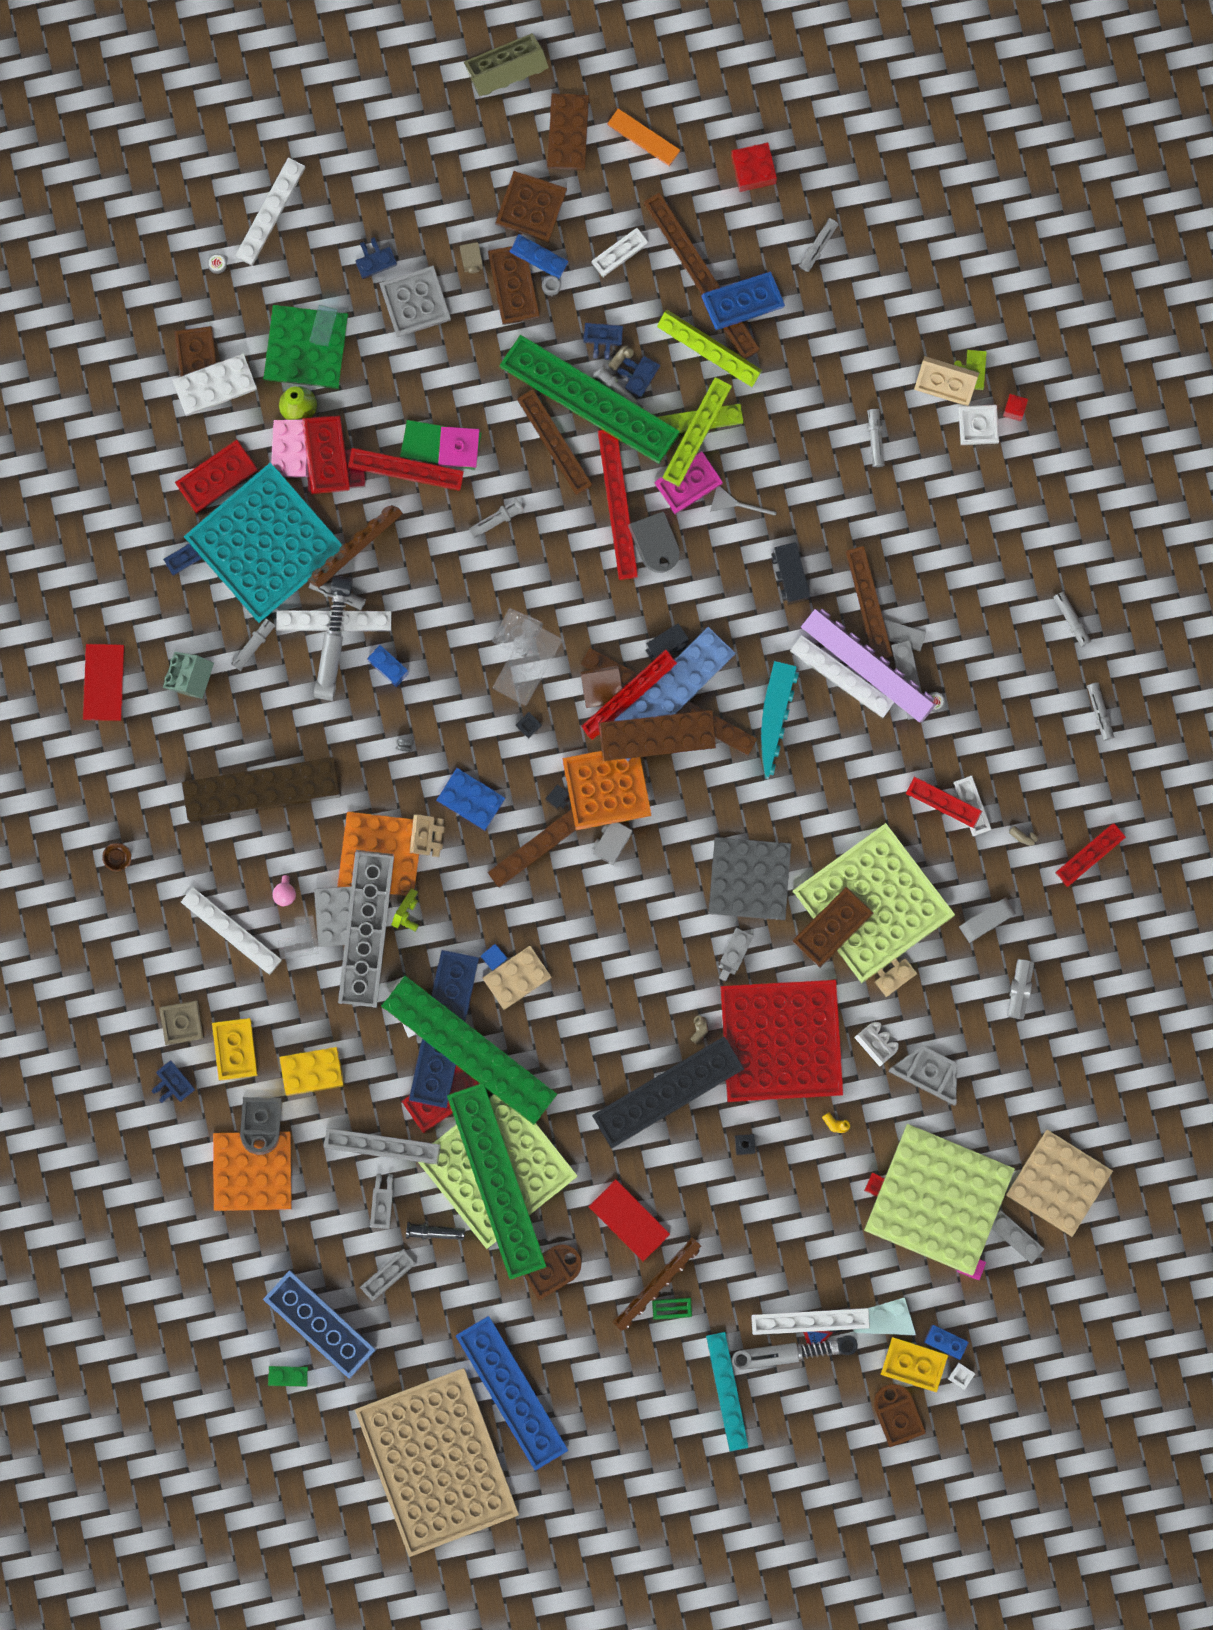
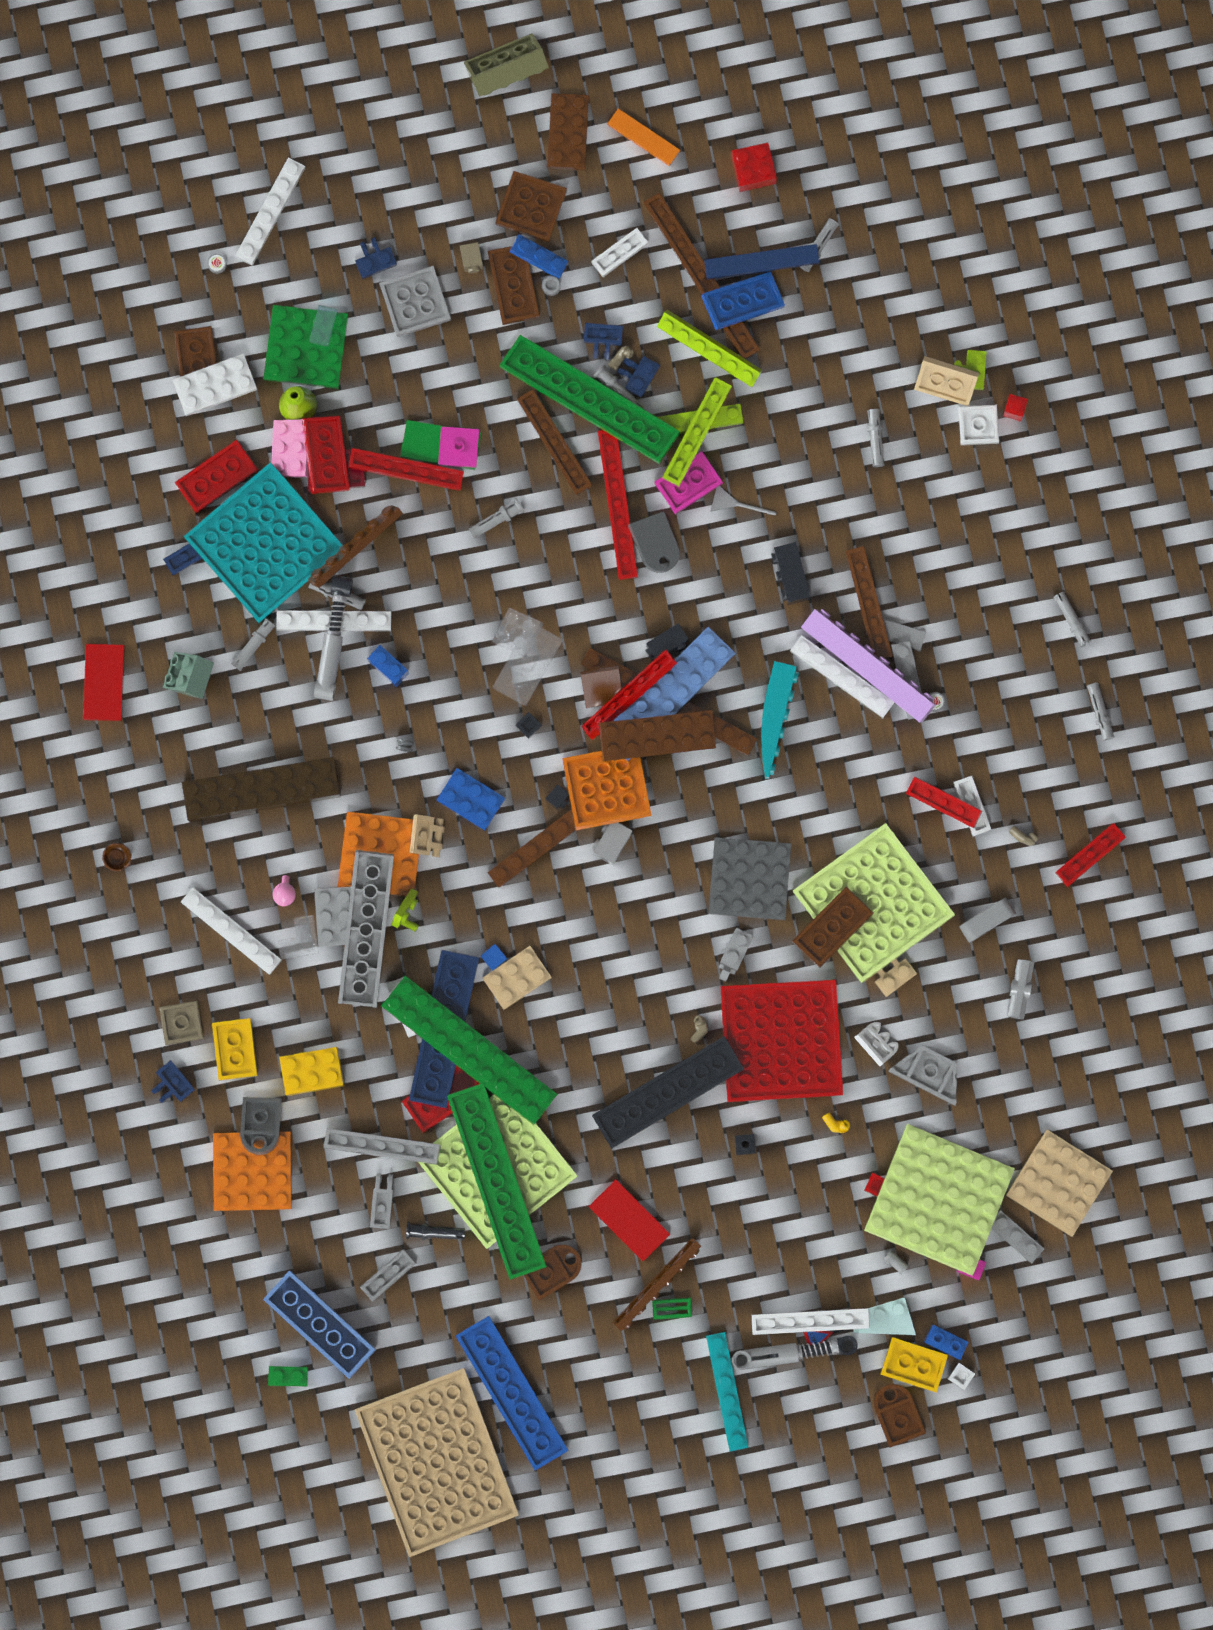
(761, 261): none -> dark blue tile
(895, 1261): none -> light grey pin

